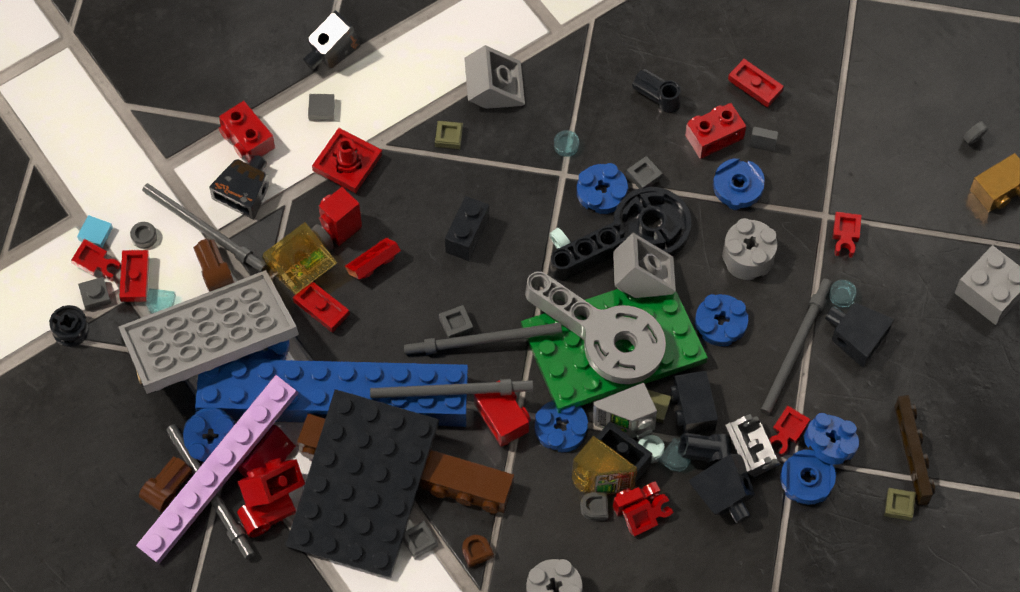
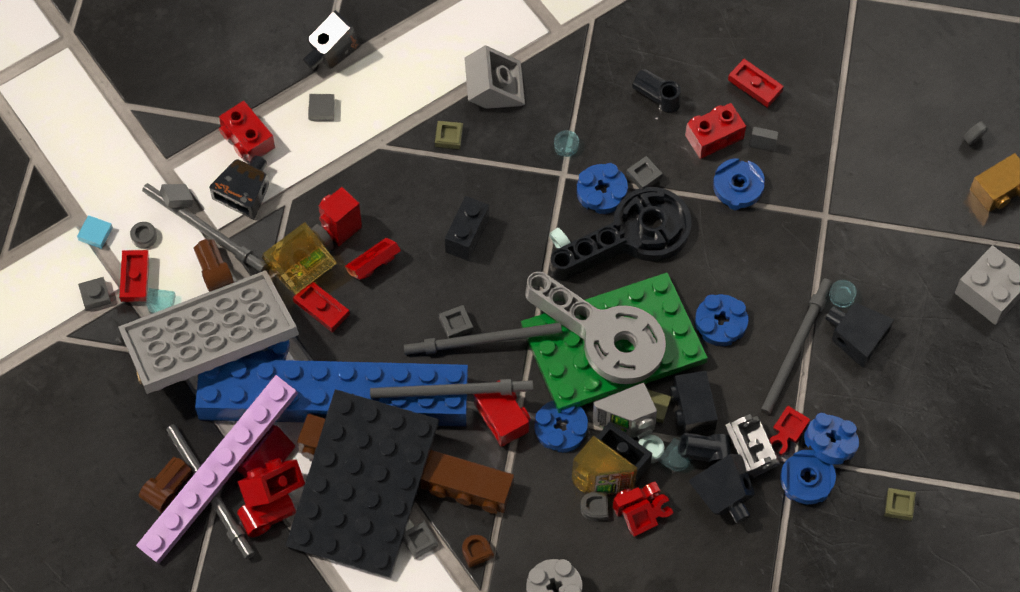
(69, 324): black wheel -> none
(92, 258): red plate -> none
(176, 195): none -> dark grey tile
(198, 424): blue plate -> none
(344, 146): red plate -> none
(643, 269): light grey slope -> none
(749, 249): light grey brick -> none
(847, 231): red plate -> none
(916, 459): dark brown plate -> none

